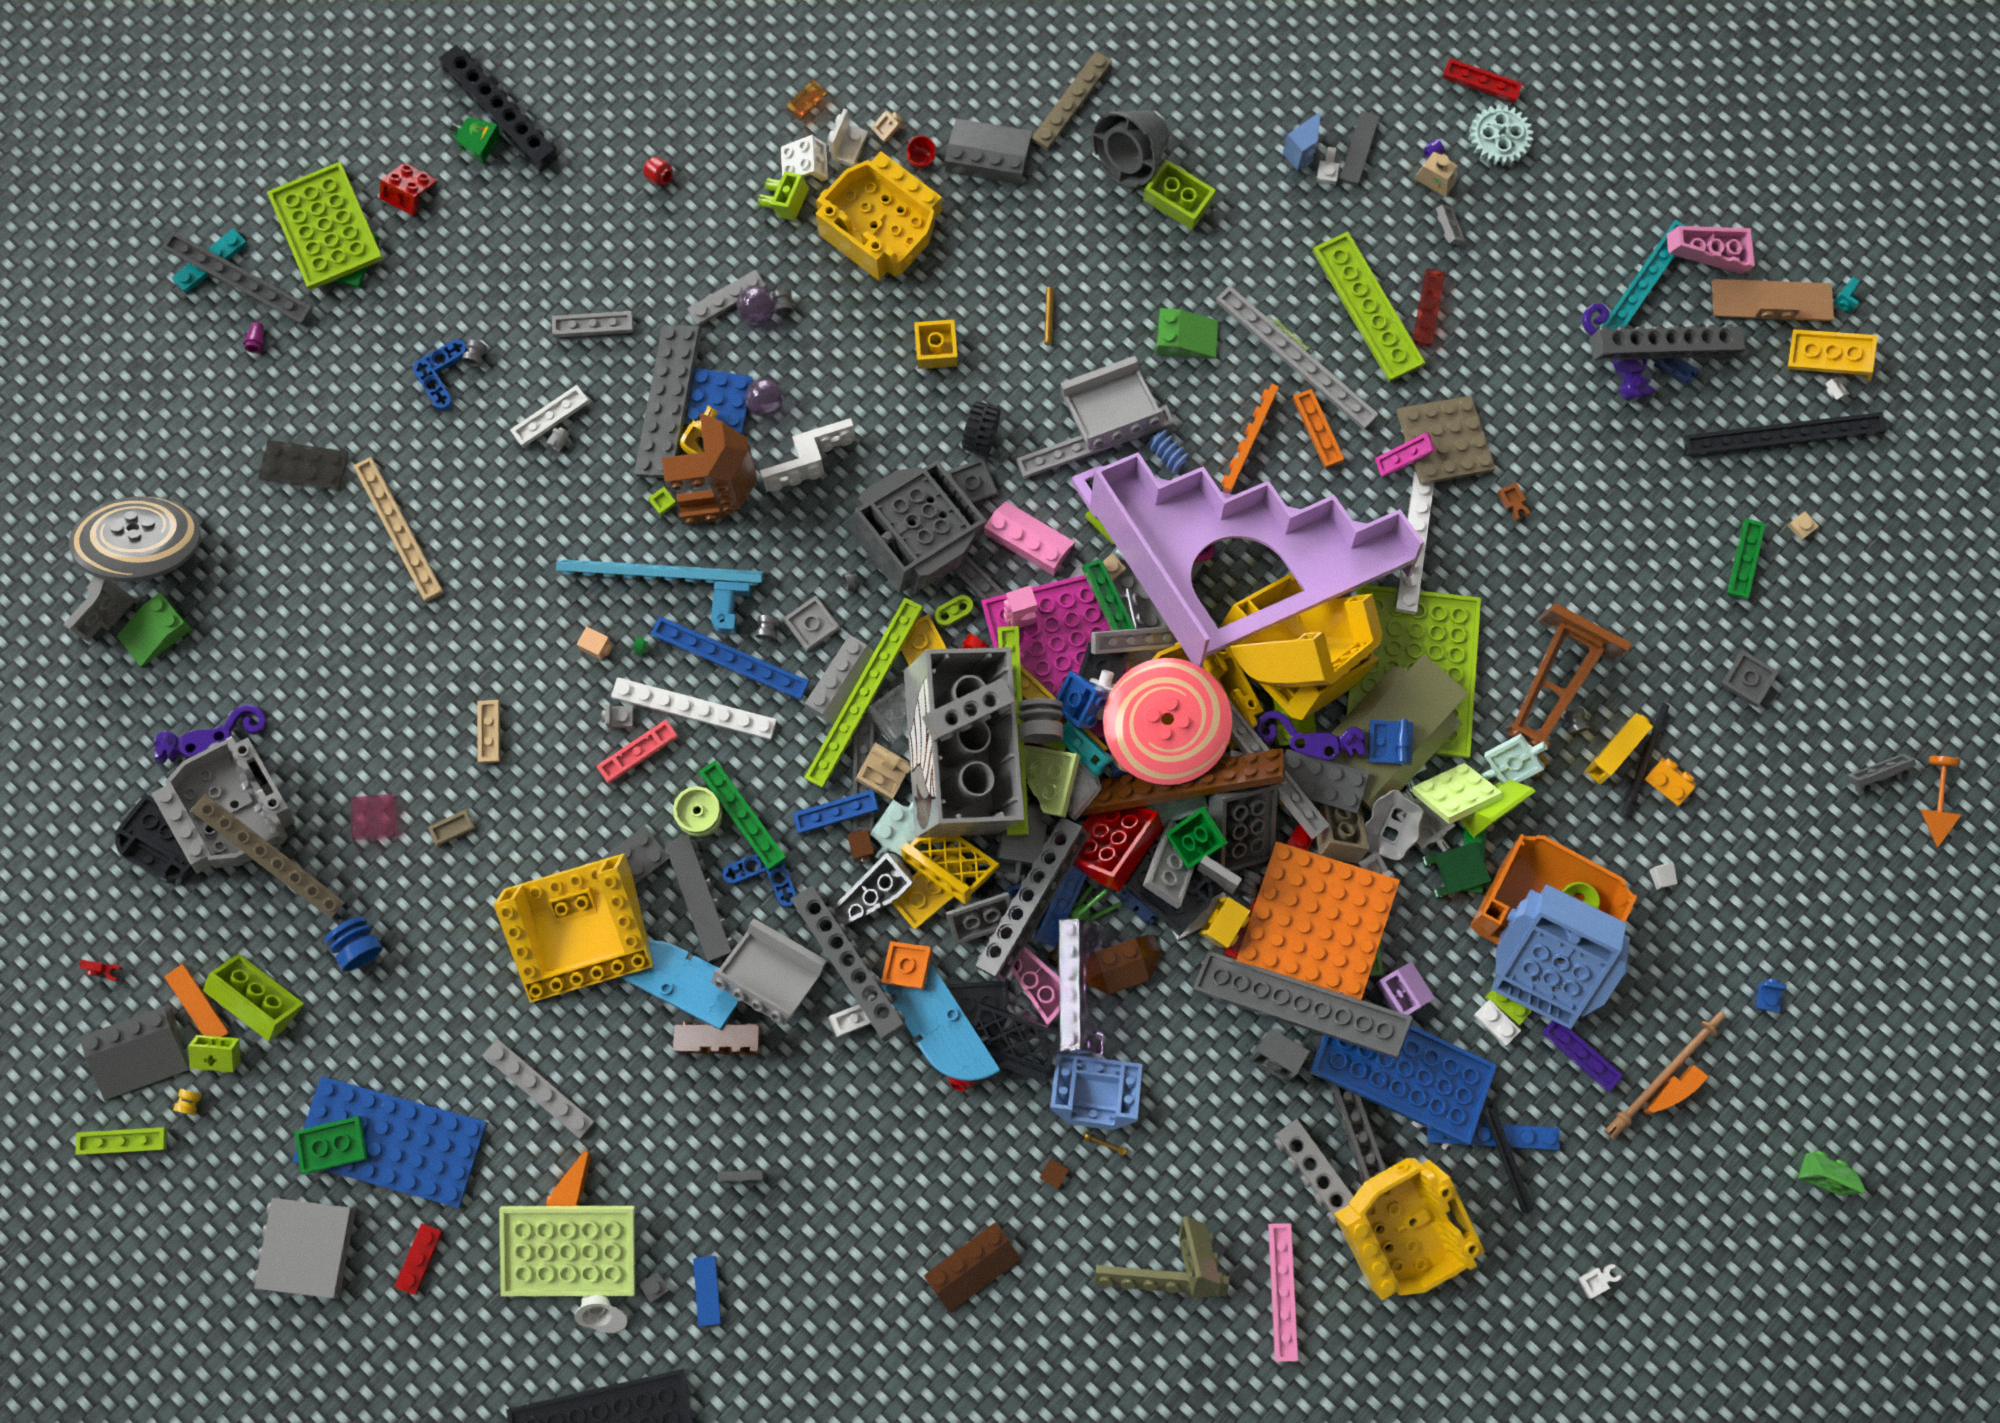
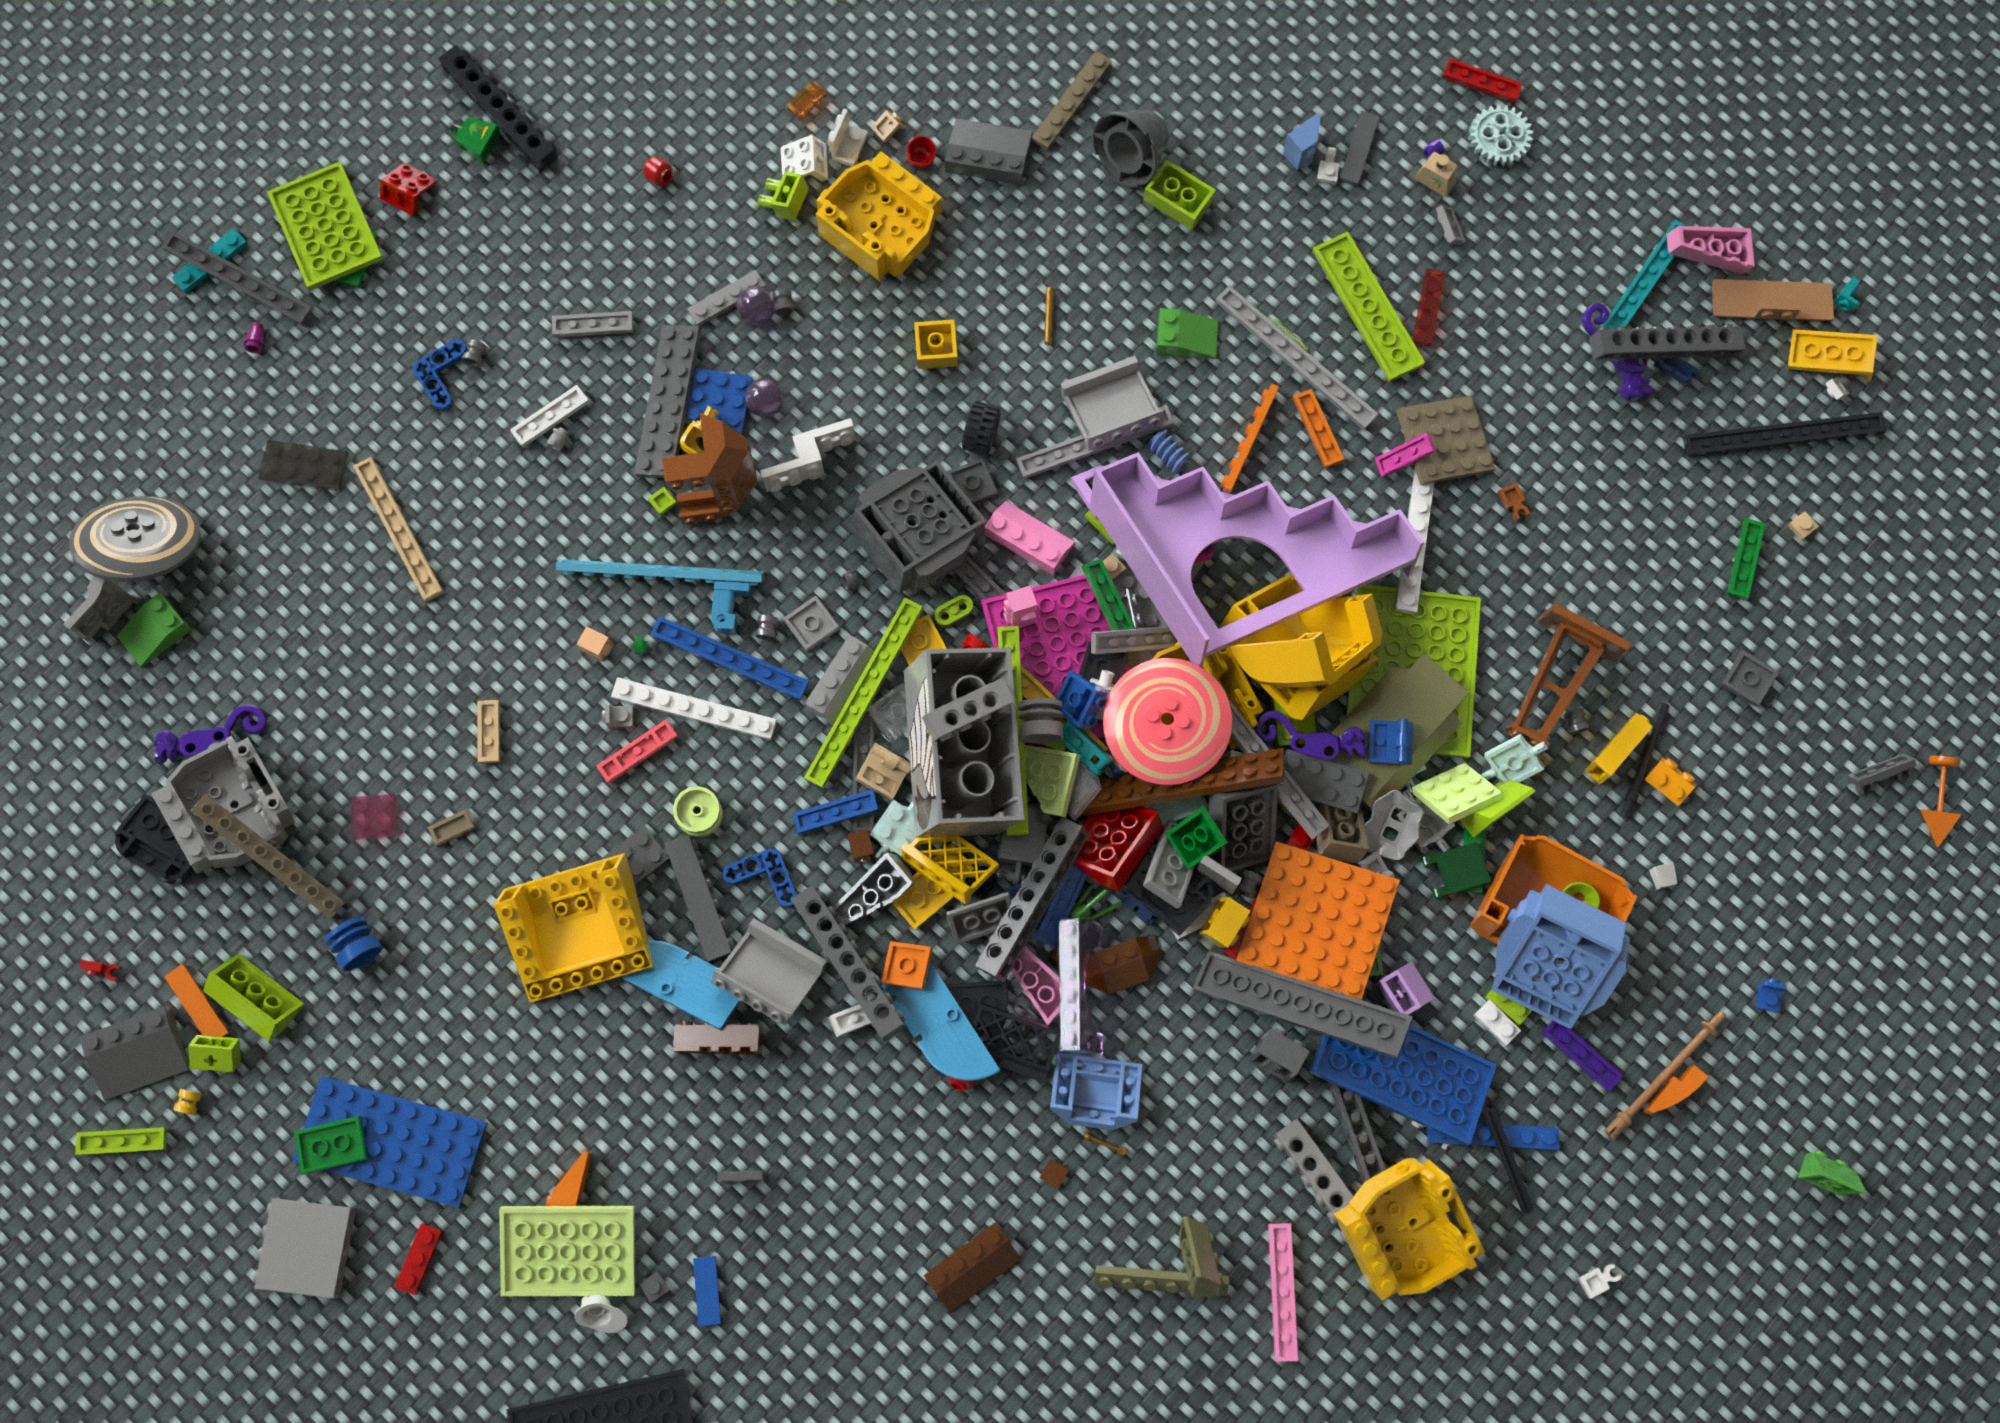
(539, 1088): light grey plate -> none
(742, 815): green plate -> none

